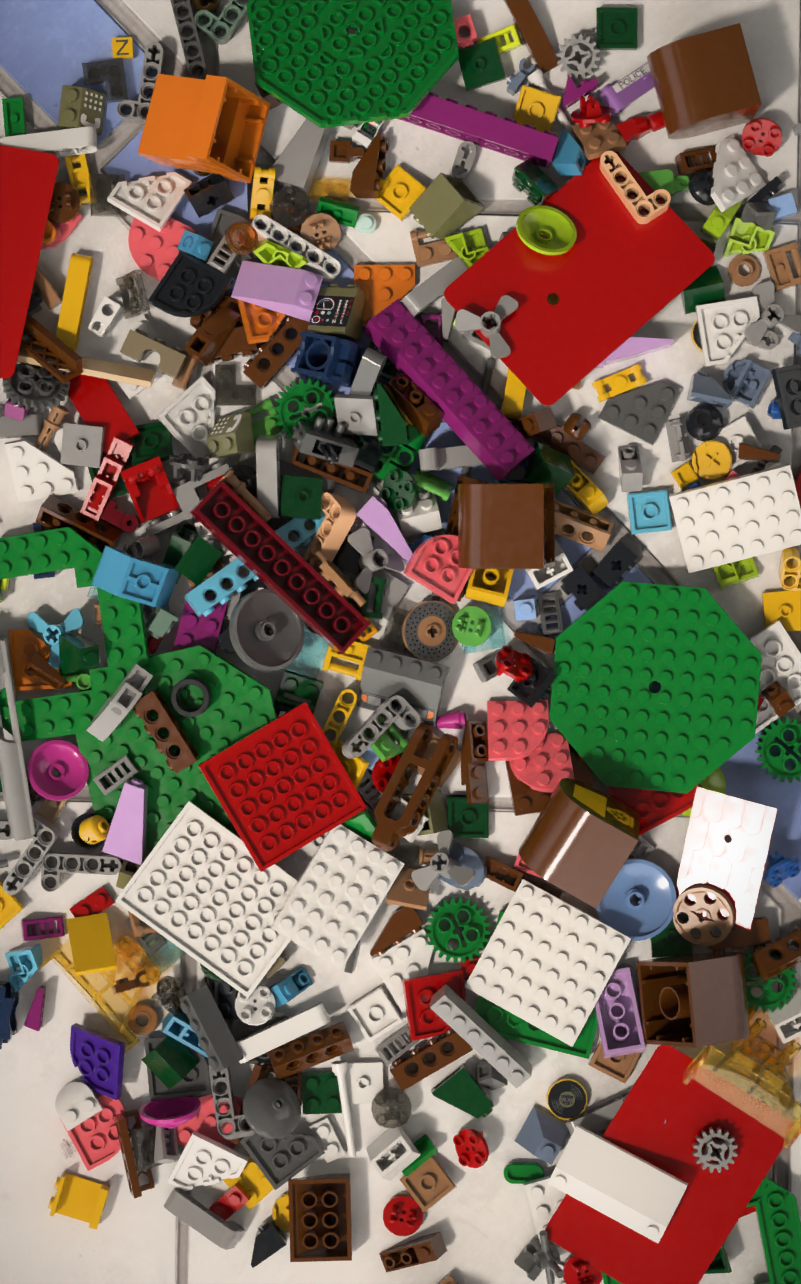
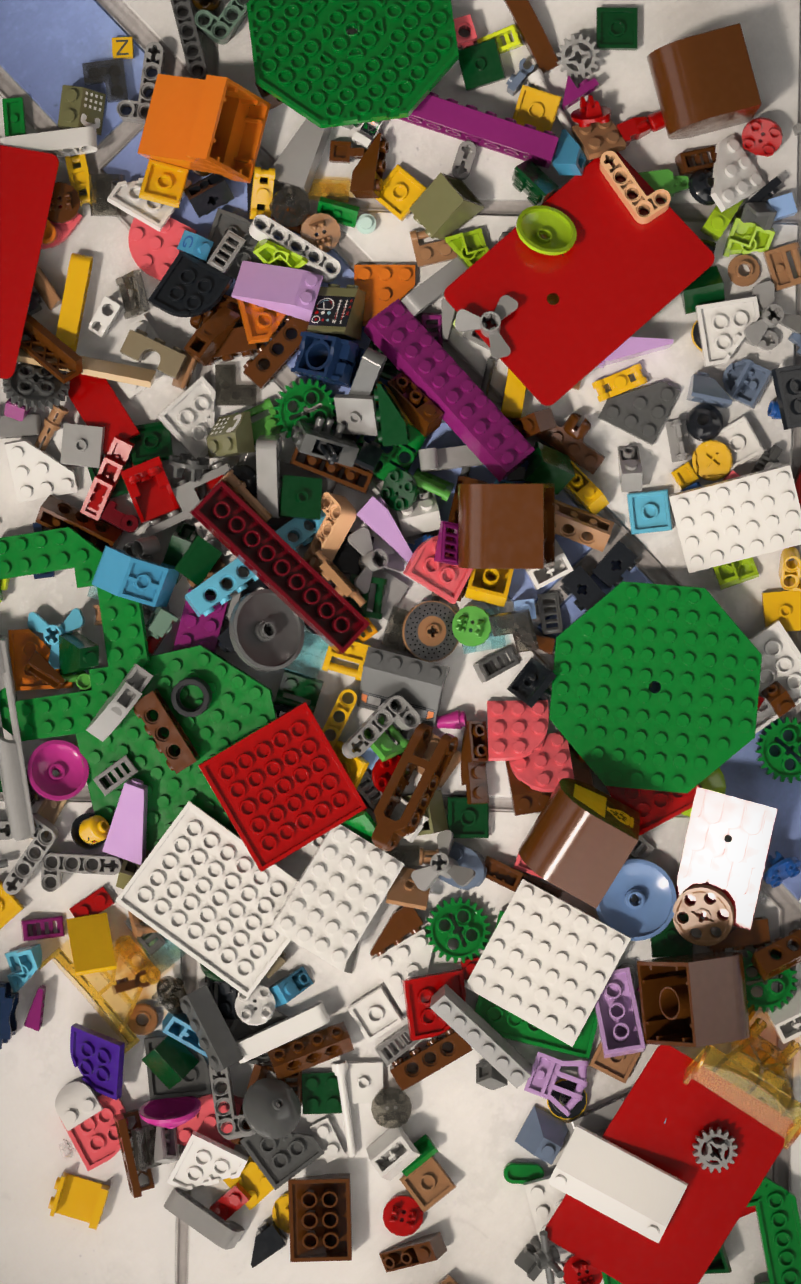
(163, 183): none -> yellow plate
(241, 238): clear orange piece -> none
(440, 548): none -> magenta slope
(464, 1093): dark green slope -> none
(471, 1148): red plate -> none
(513, 664): red plate -> none
(516, 623): none -> clear smoke plate
(544, 1076): none -> lavender plate
(627, 89): medium lavender door -> none
(750, 452): reddish brown slope -> none

